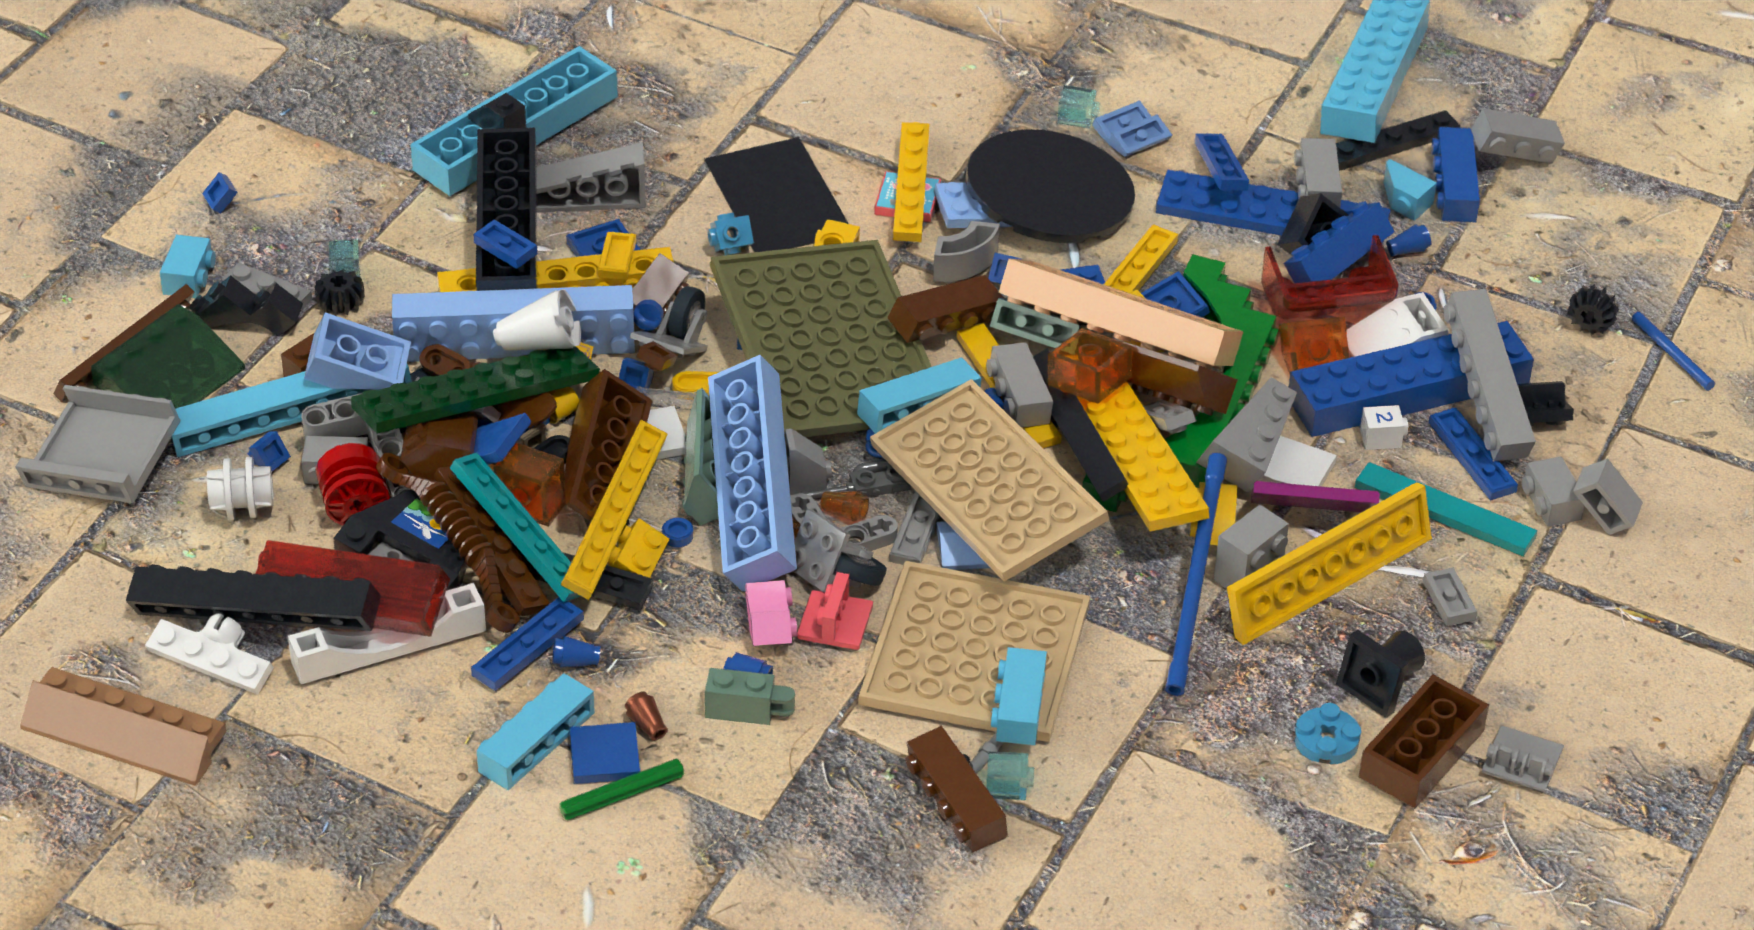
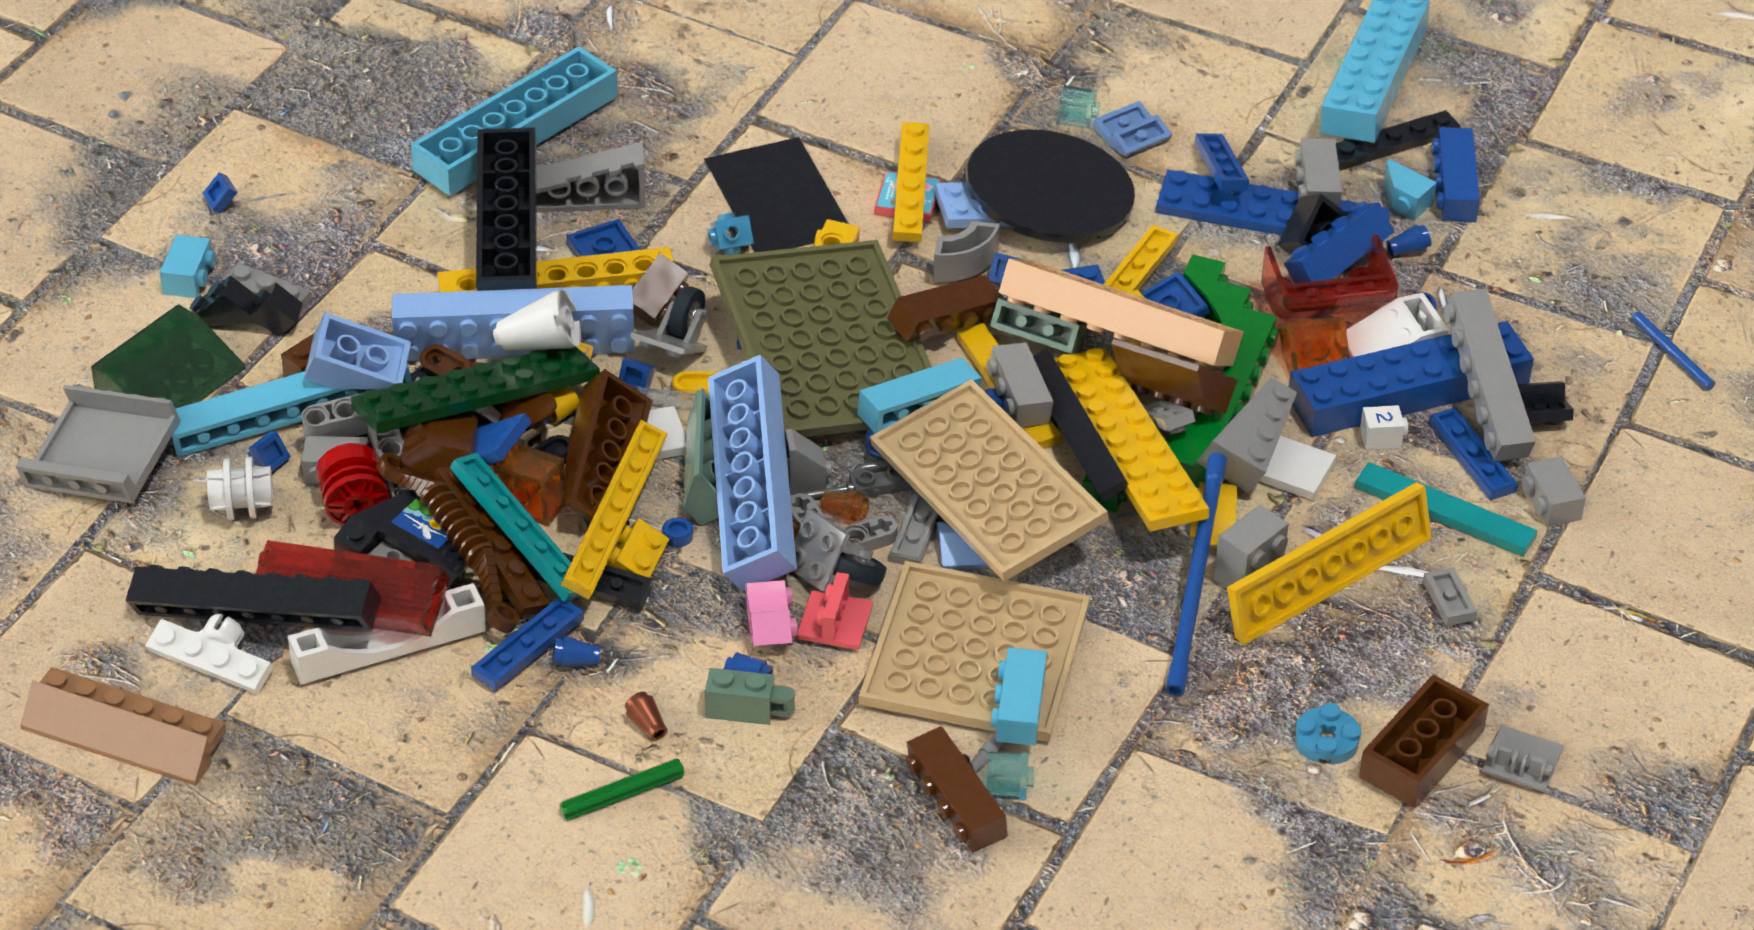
(82, 374): reddish brown plate -> none
(339, 292): black gear -> none
(345, 255): clear light blue brick -> none
(500, 113): black slope -> none
(505, 244): blue plate -> none
(535, 731): medium azure brick -> none
(604, 752): blue tile -> none
(617, 255): yellow tile -> none
(648, 314): blue tile -> none
(656, 356): reddish brown plate -> none
(1090, 365): clear orange brick -> none
(1313, 496): magenta tile -> none
(1377, 671): black plant -> none
(1517, 136): light grey brick -> none
(1593, 309): black gear -> none
(1608, 496): light grey brick -> none

